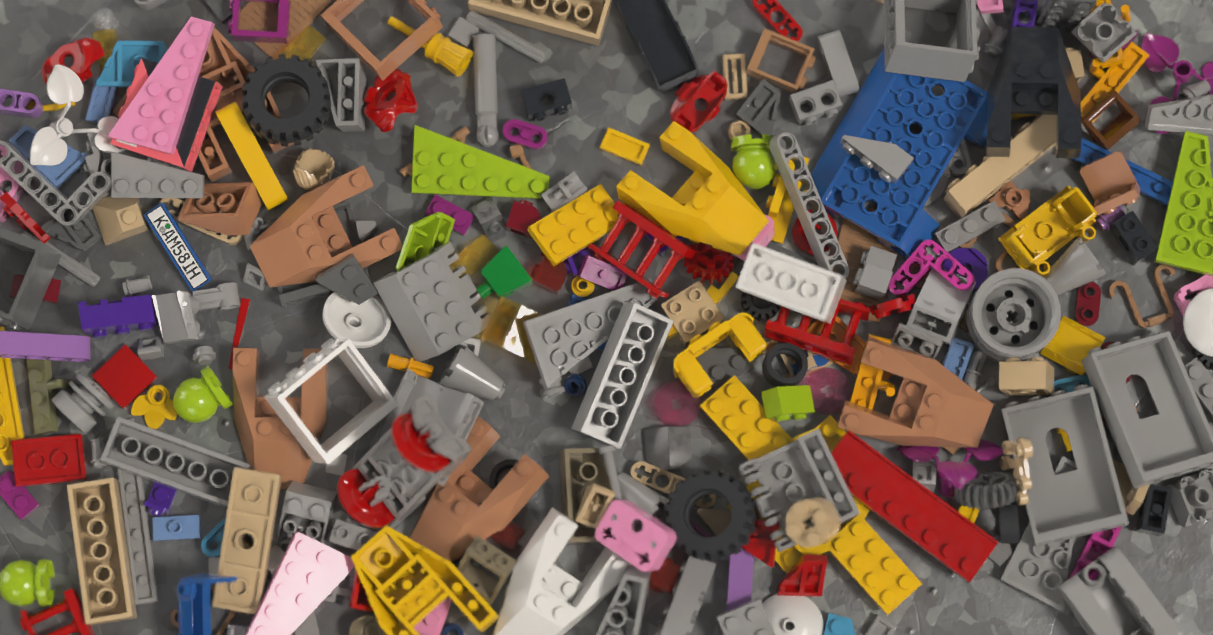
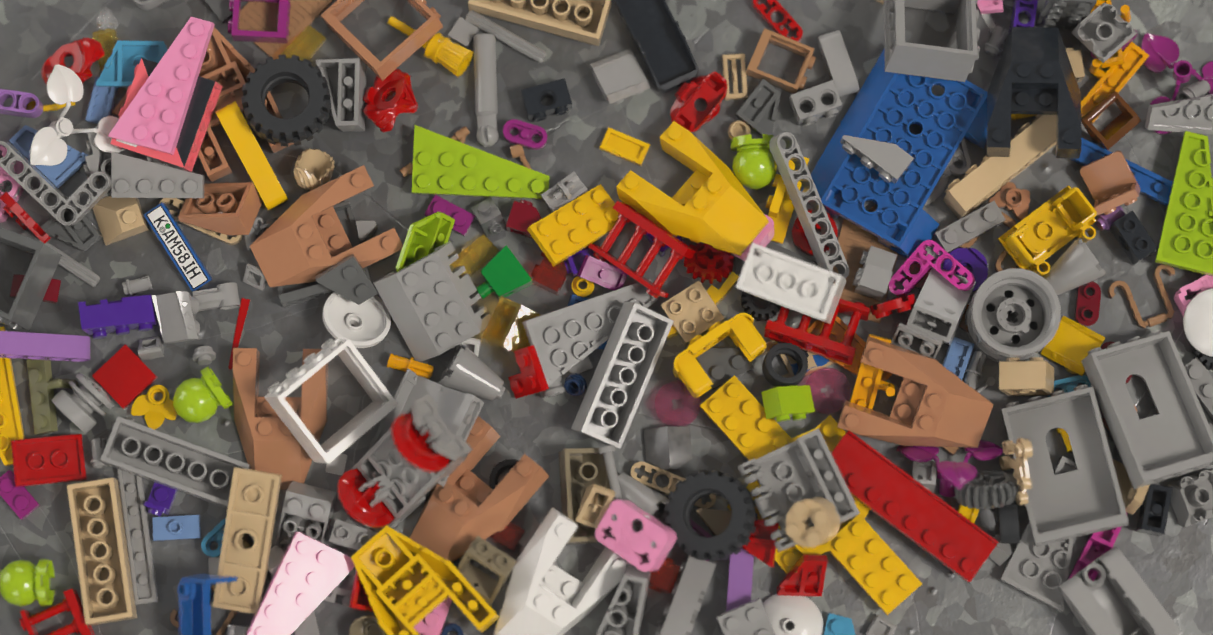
(532, 377): none -> red plate
(619, 76): none -> light grey slope

